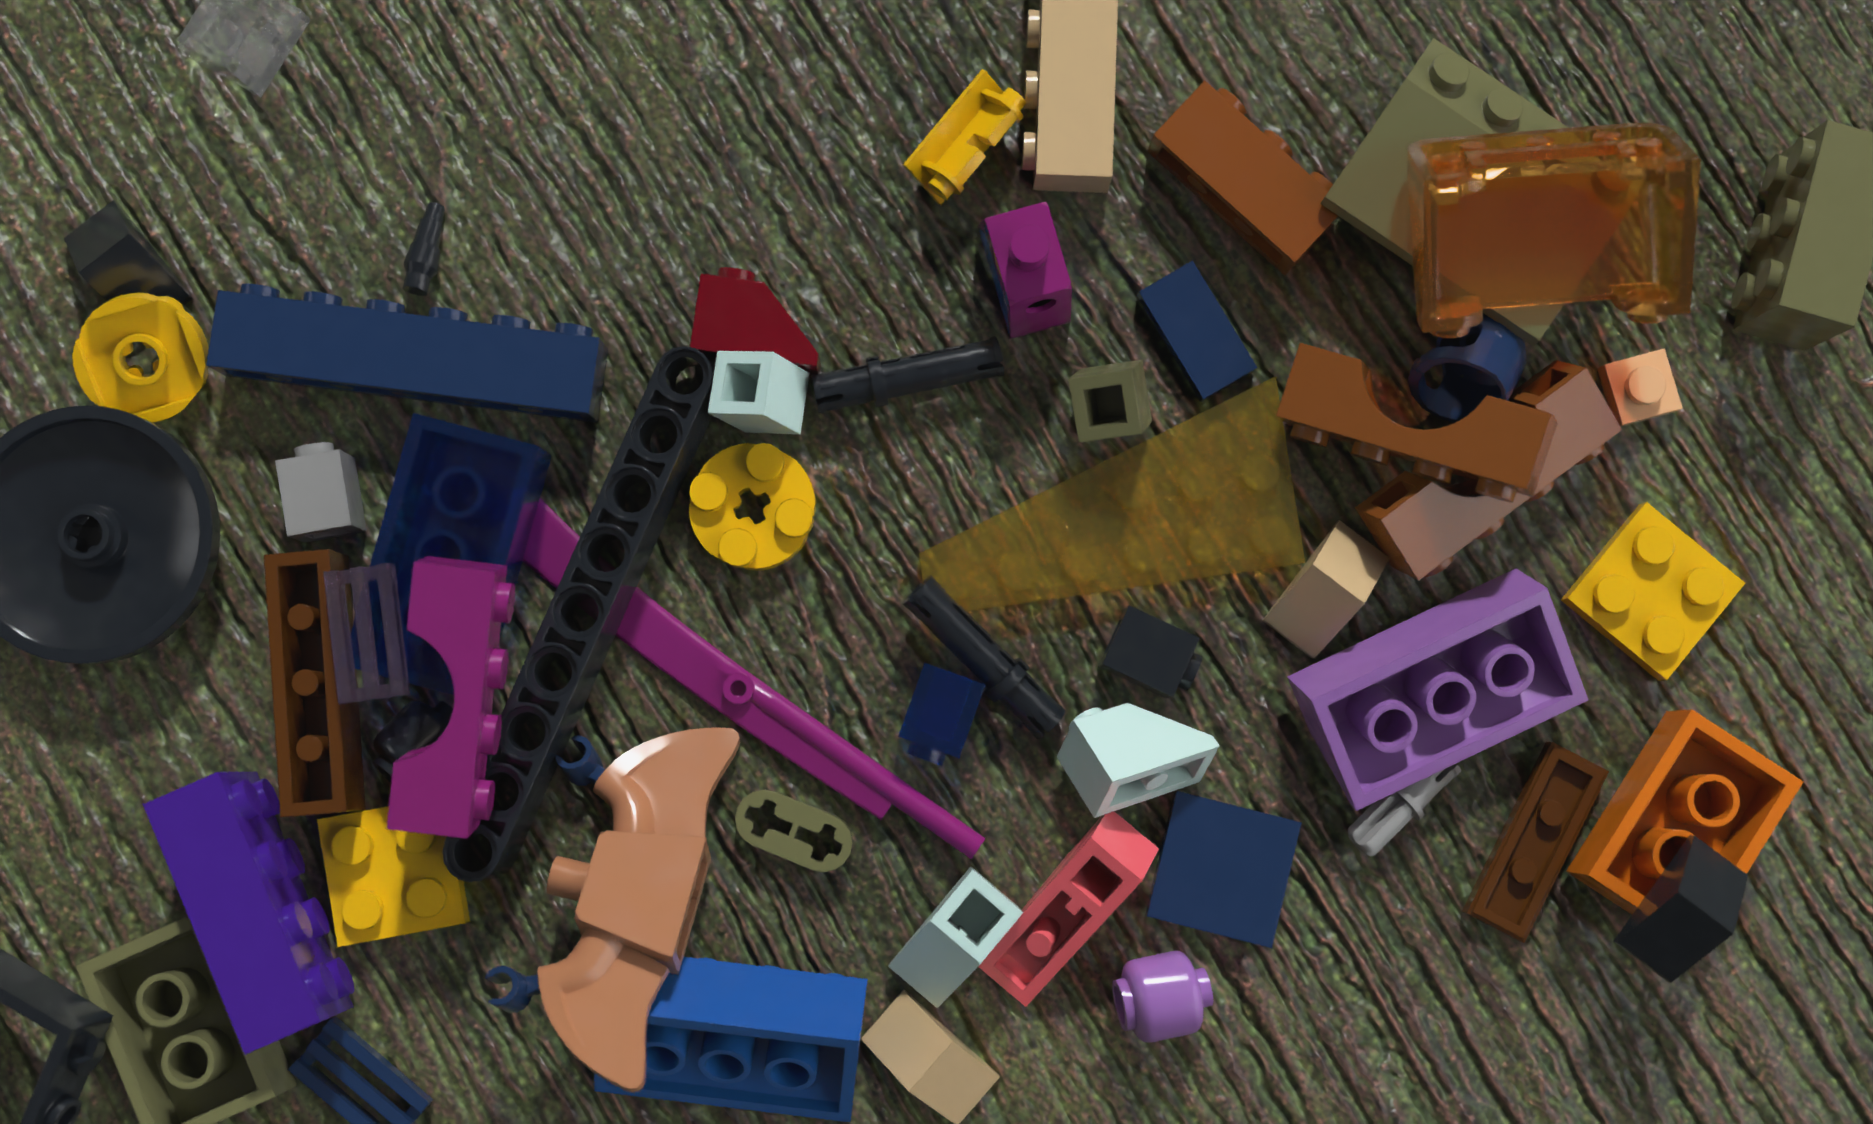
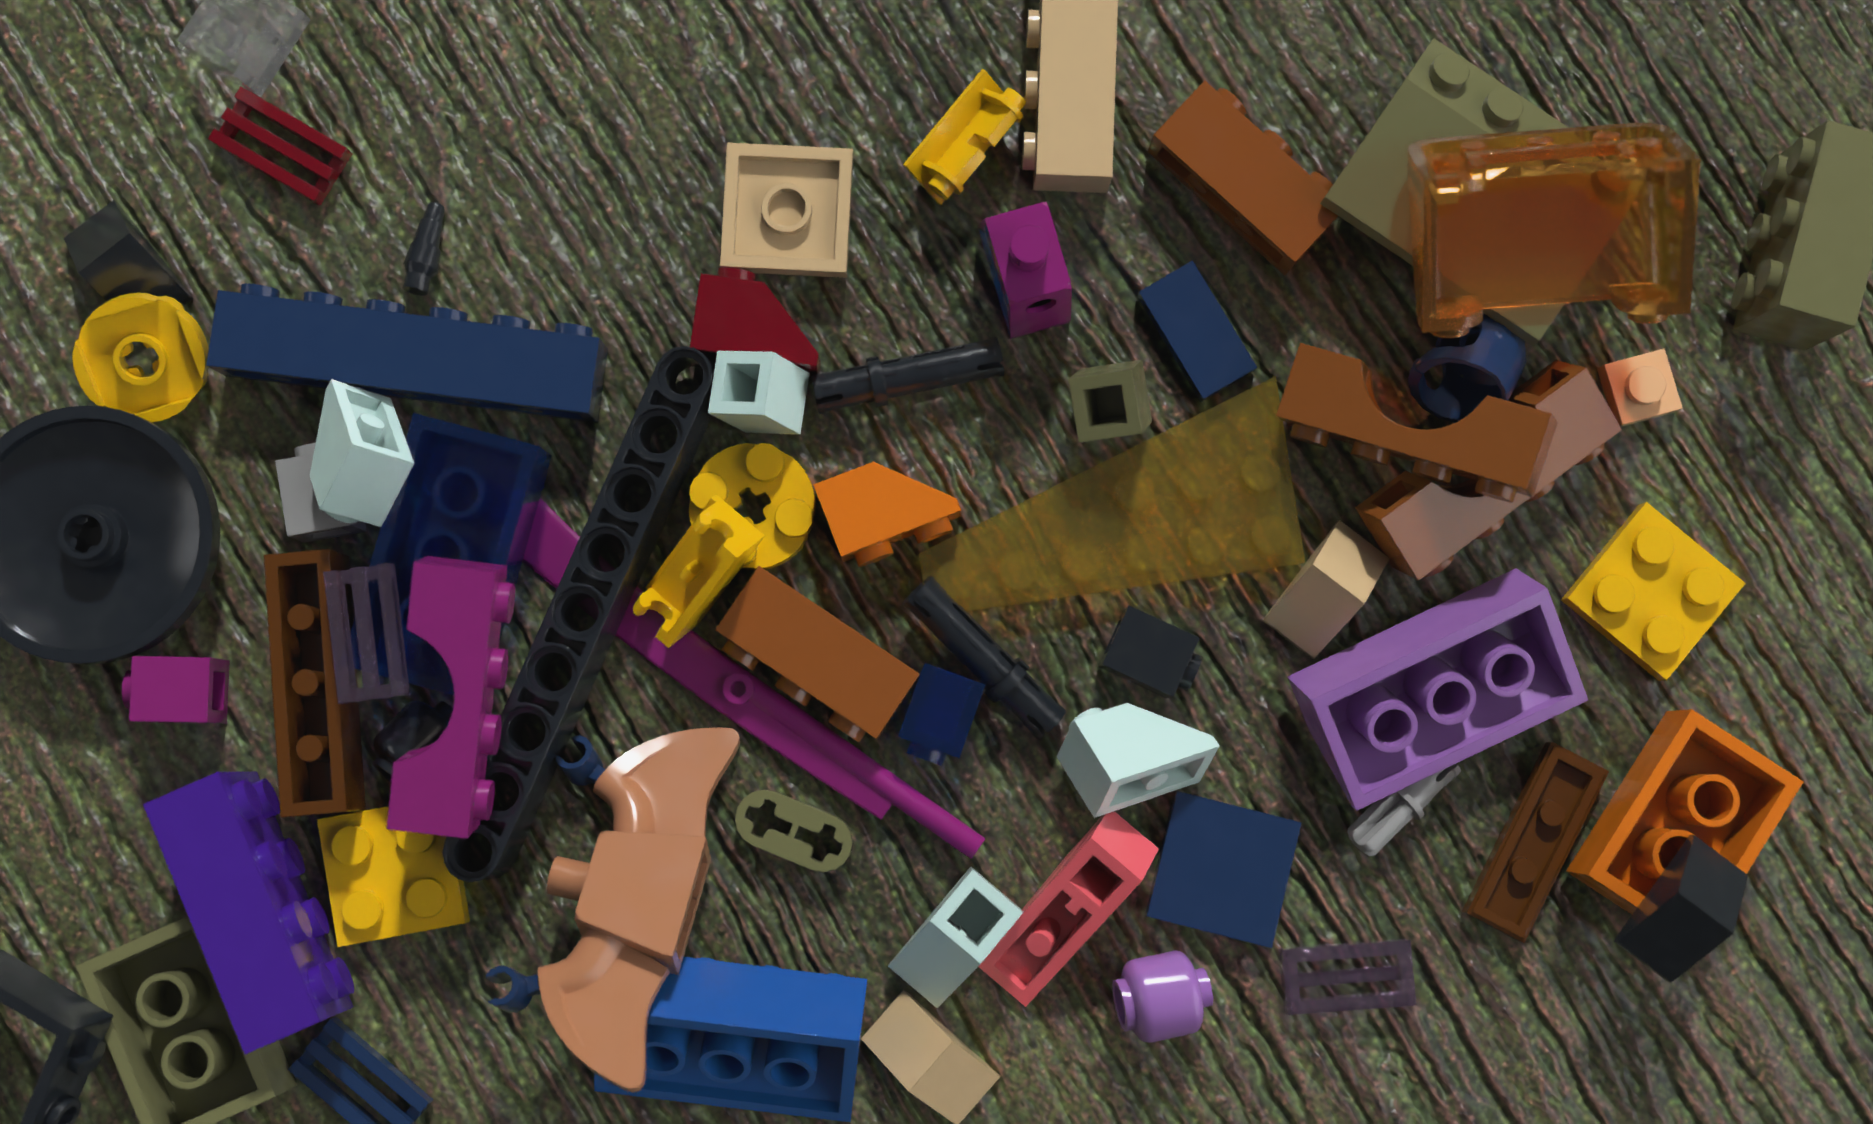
(177, 689): none -> magenta brick
(237, 120): none -> dark red tile
(358, 455): none -> light aqua slope
(698, 569): none -> yellow hinge
(787, 209): none -> tan plate
(815, 655): none -> dark orange brick
(879, 507): none -> orange slope
(1293, 980): none -> clear purple tile

